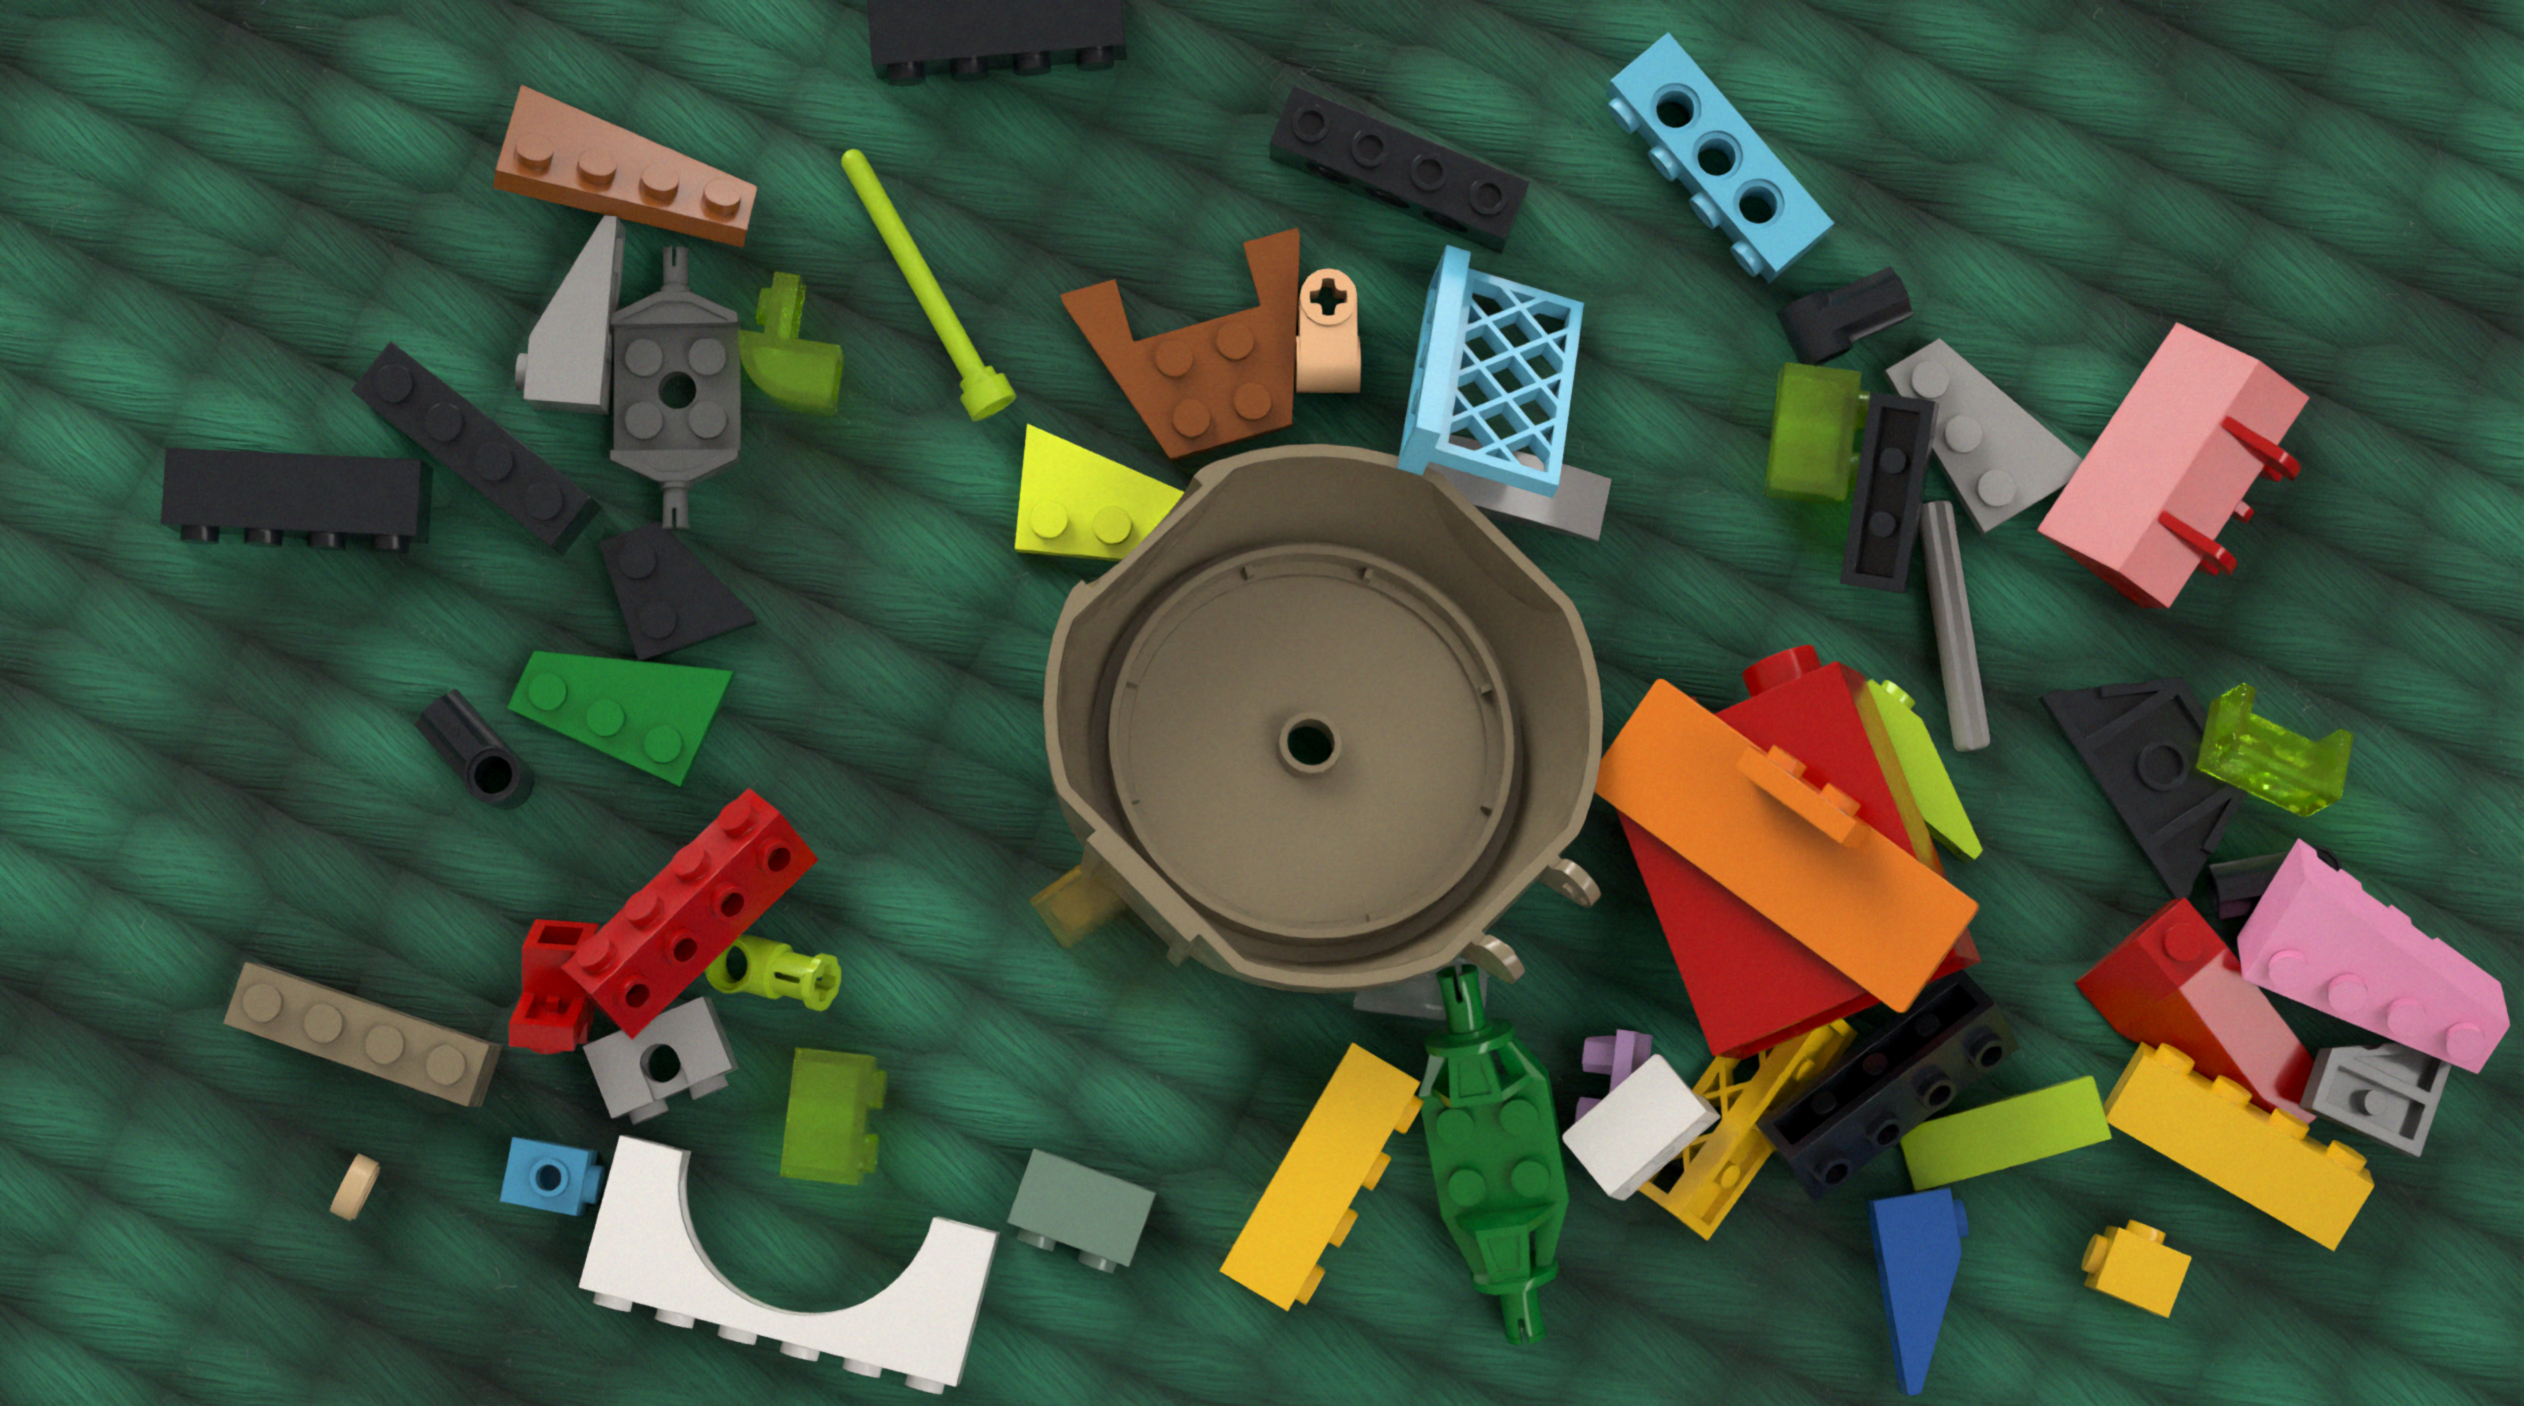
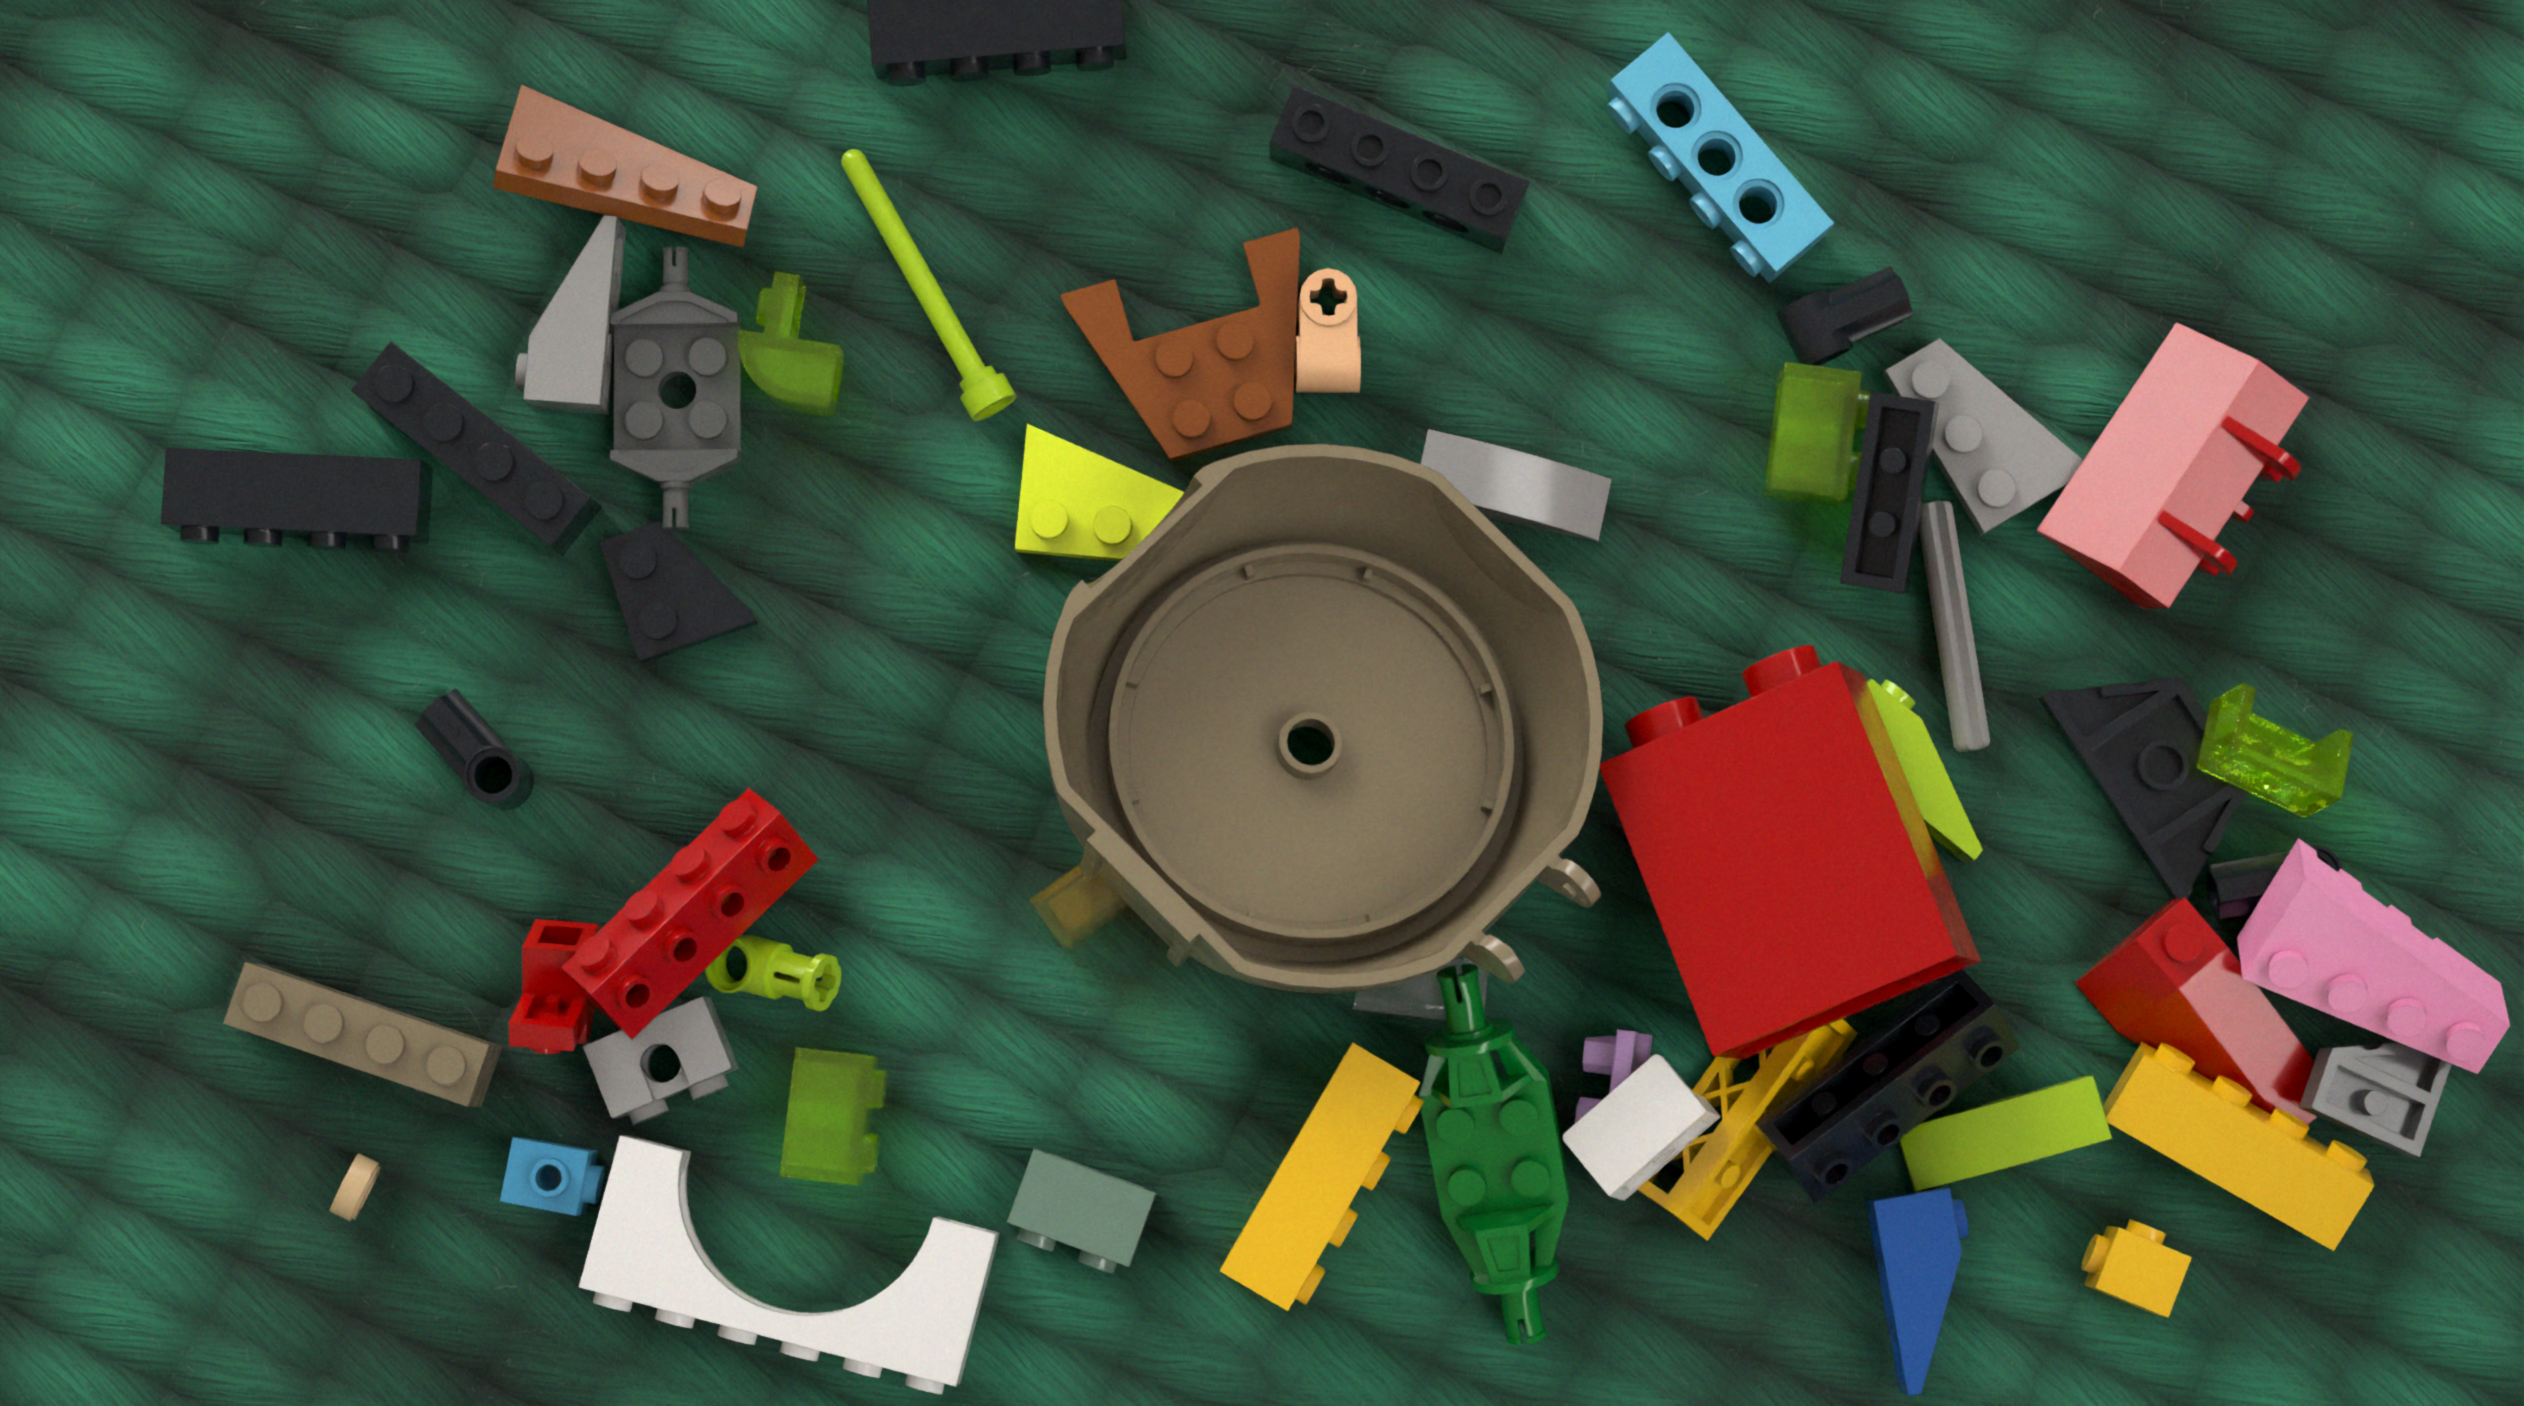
(626, 708): green wing -> none
(1438, 376): medium azure fence -> none
(1784, 845): orange bracket -> none

